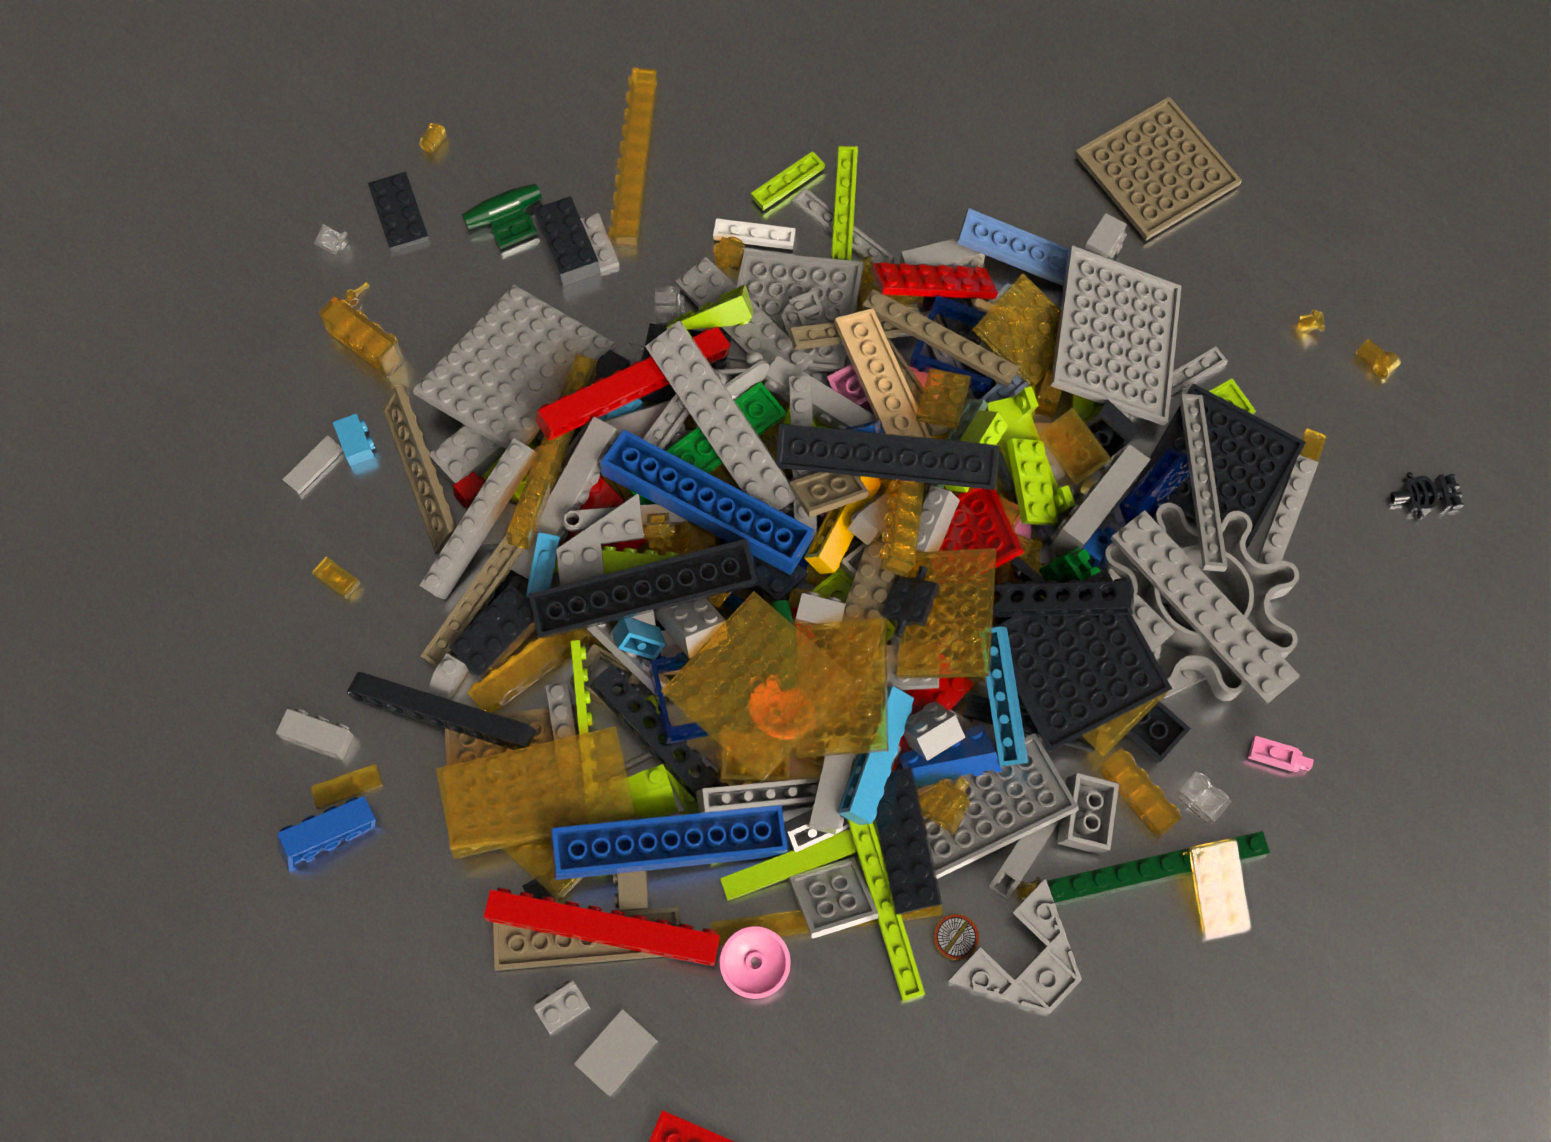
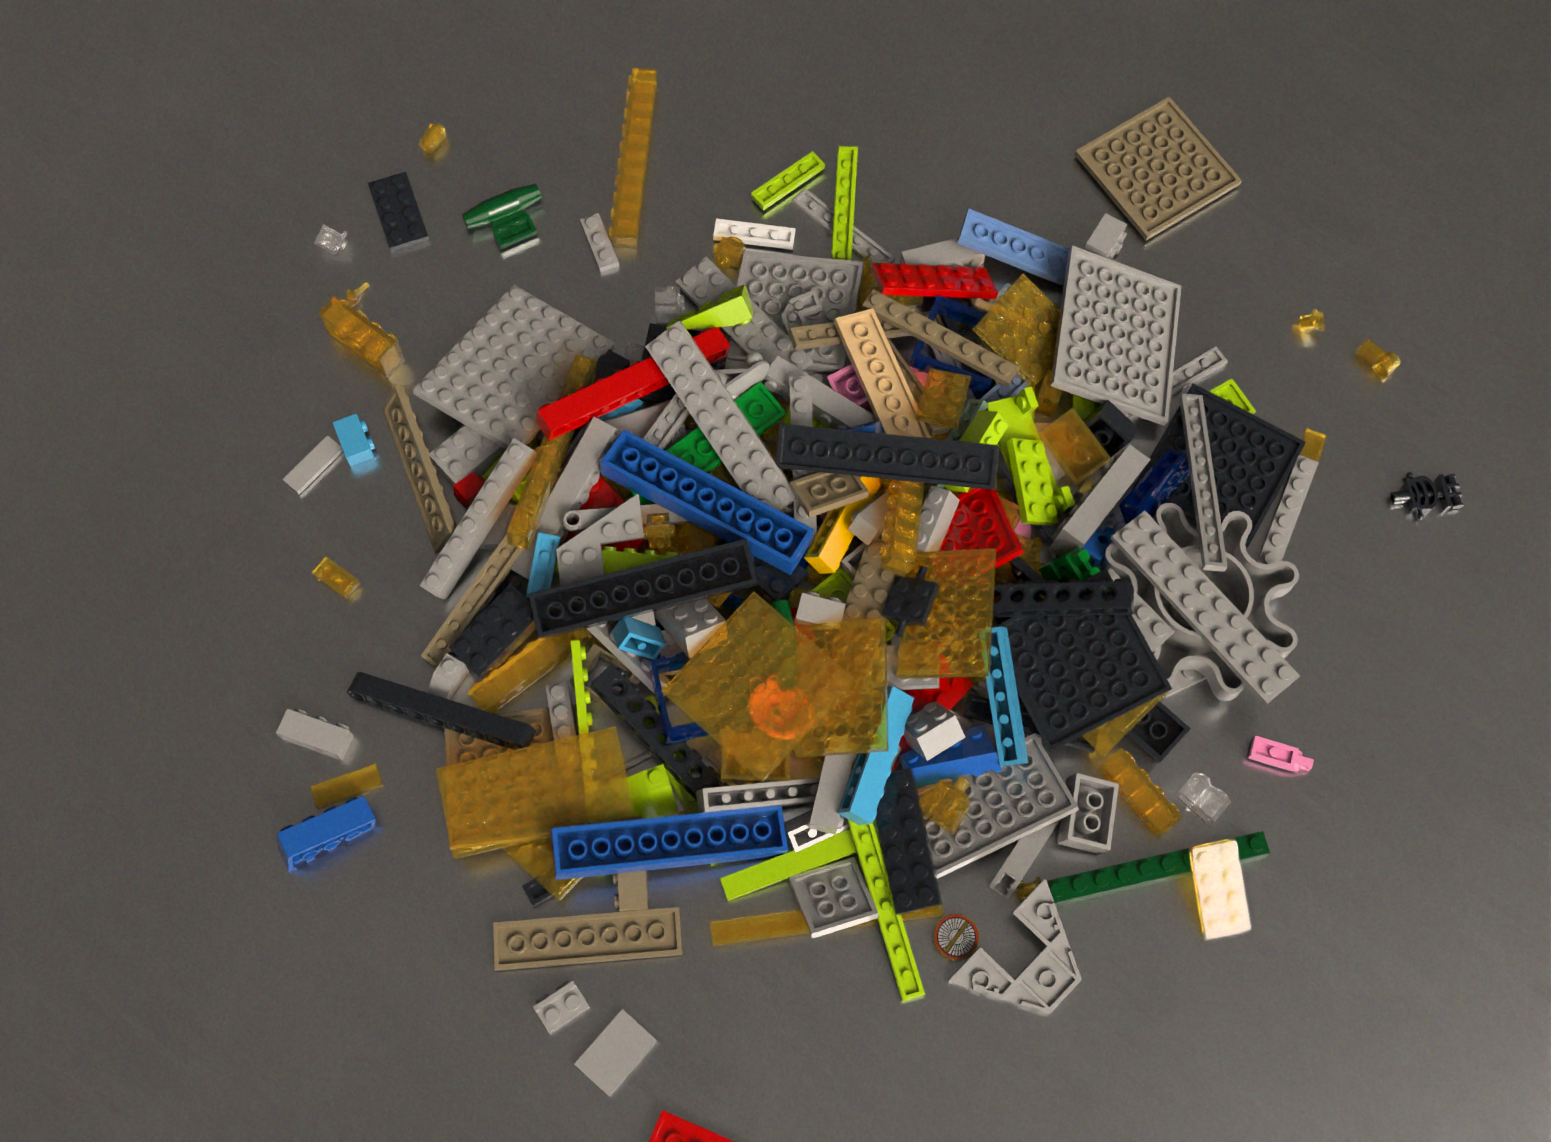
(567, 241): black brick -> none
(602, 927): red brick -> none
(760, 979): bright pink dish -> none

